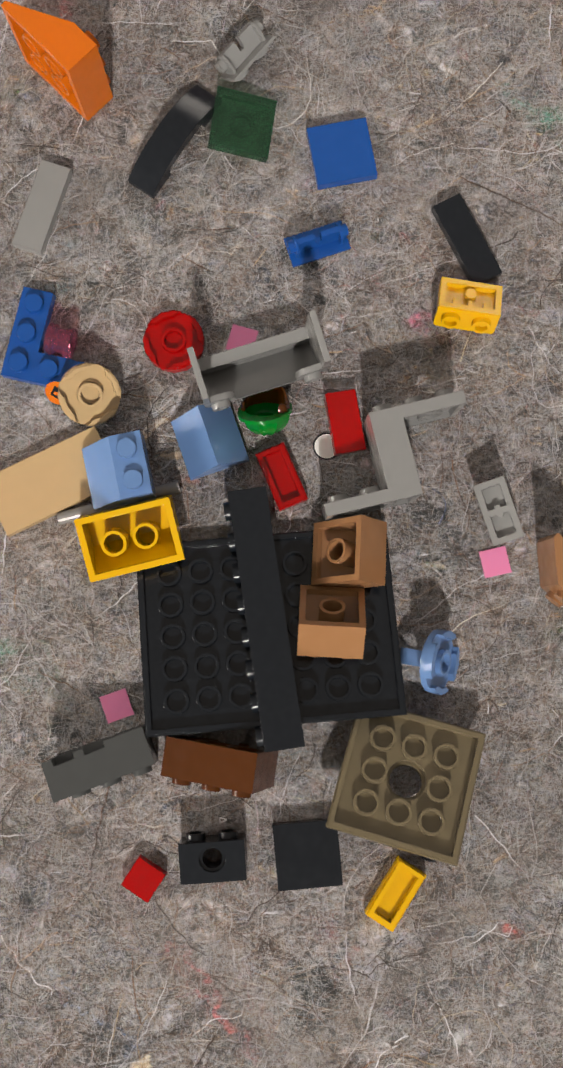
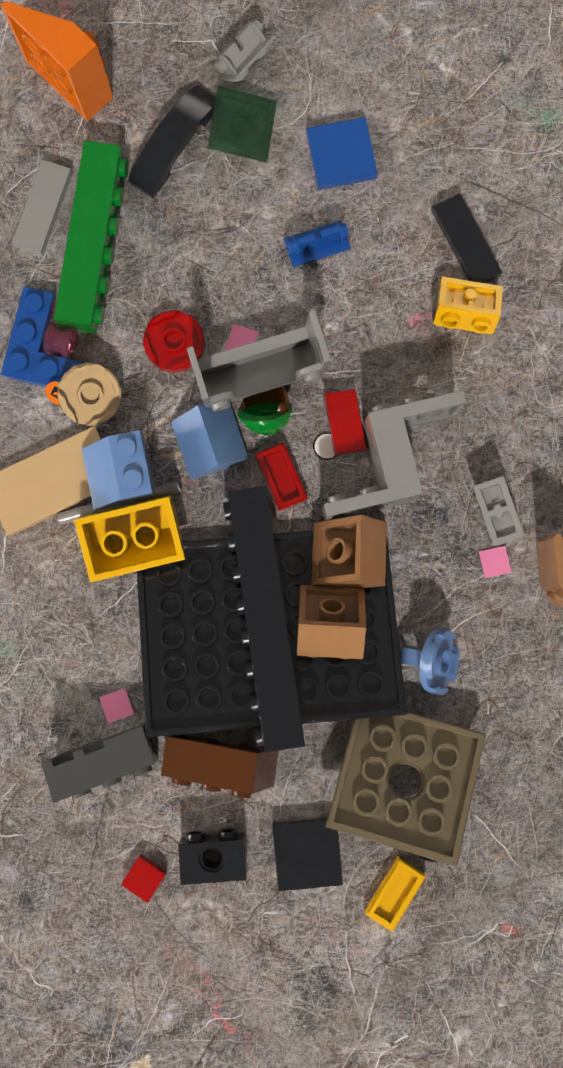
(90, 237): none -> green brick

